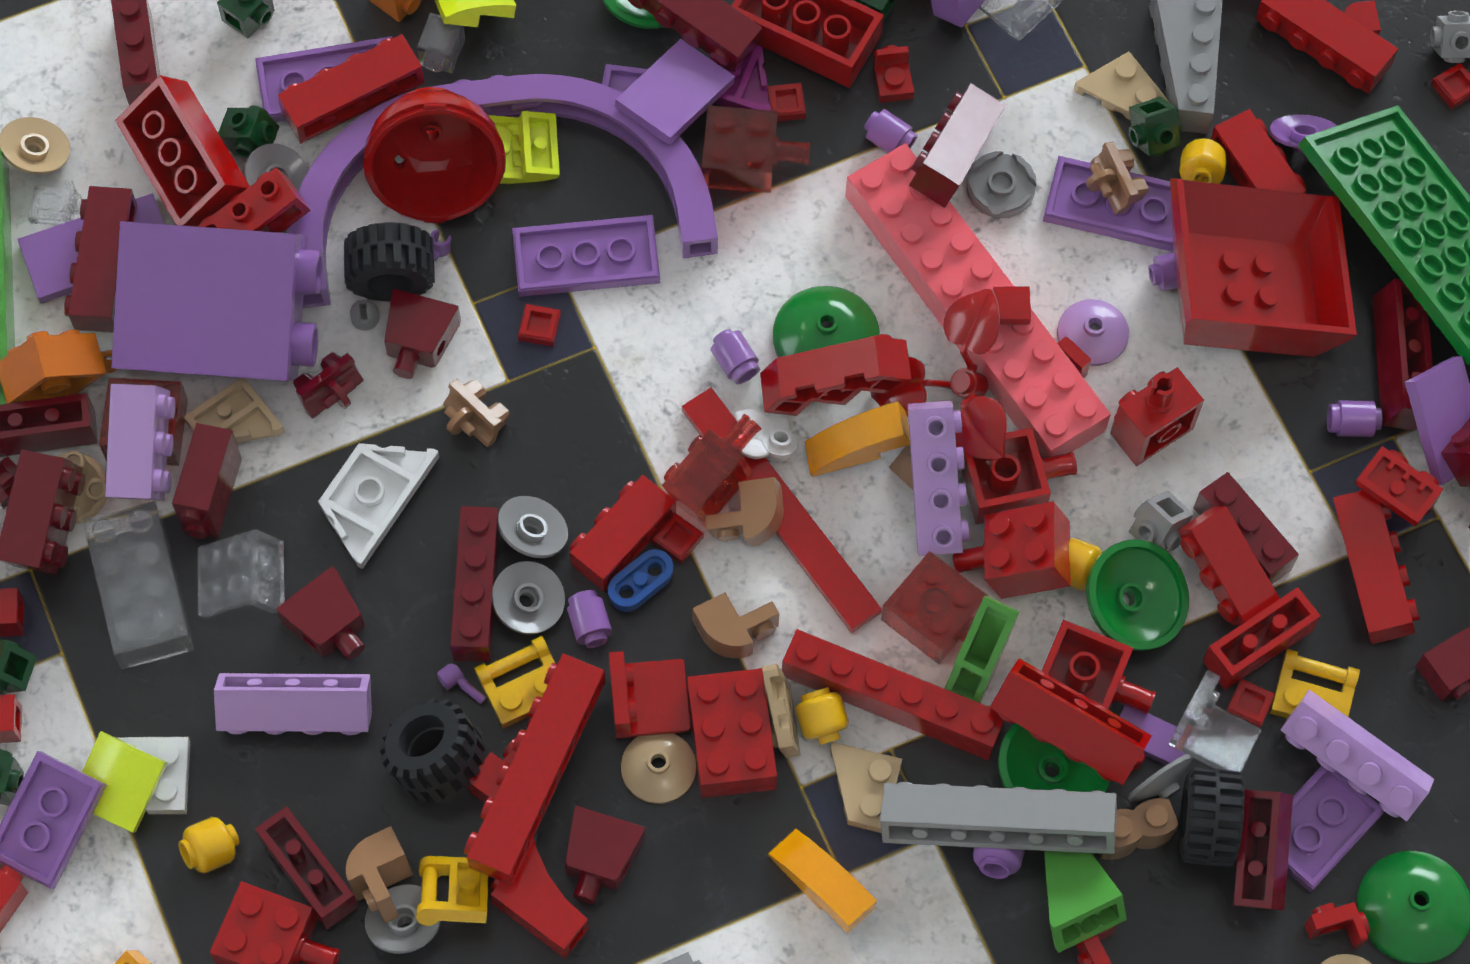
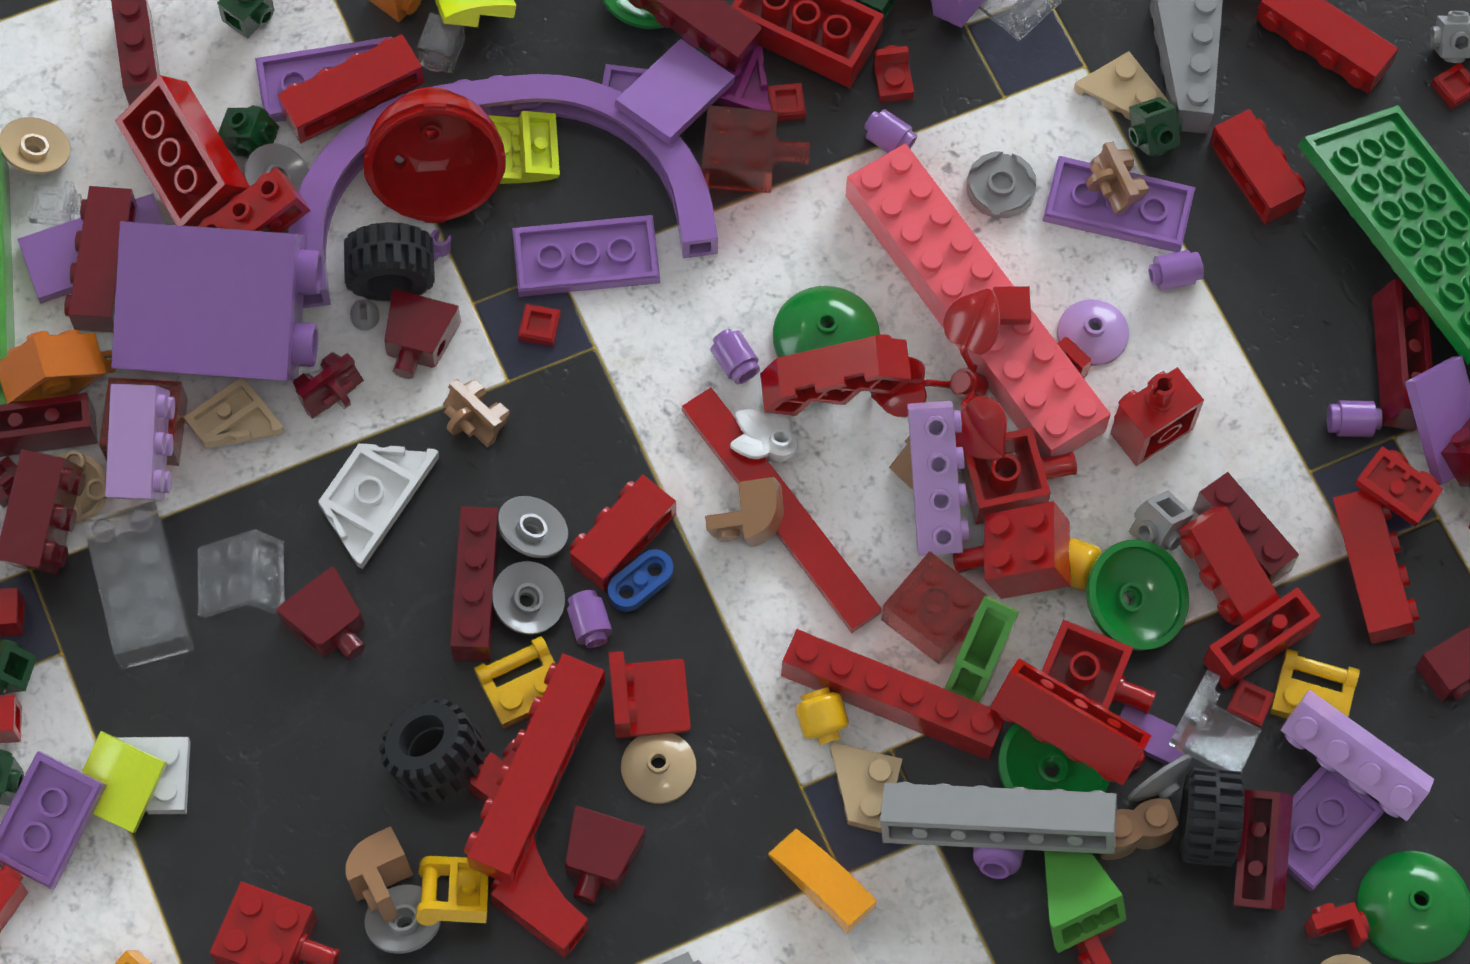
(206, 481): dark red brick -> none
(208, 845): yellow head -> none
(293, 703): lavender brick -> none
(306, 867): dark red brick -> none
(452, 675): medium lavender hand -> none
(677, 538): red tile -> none
(711, 471): clear red brick -> none
(727, 632): medium nougat brick -> none
(731, 733): red brick -> none
(781, 706): tan wing -> none
(858, 439): light orange slope -> none
(956, 145): brick -> none
(1203, 161): yellow head -> none
(1260, 269): red piece -> none
(1293, 128): medium lavender dish -> none
(1366, 14): red tile -> none

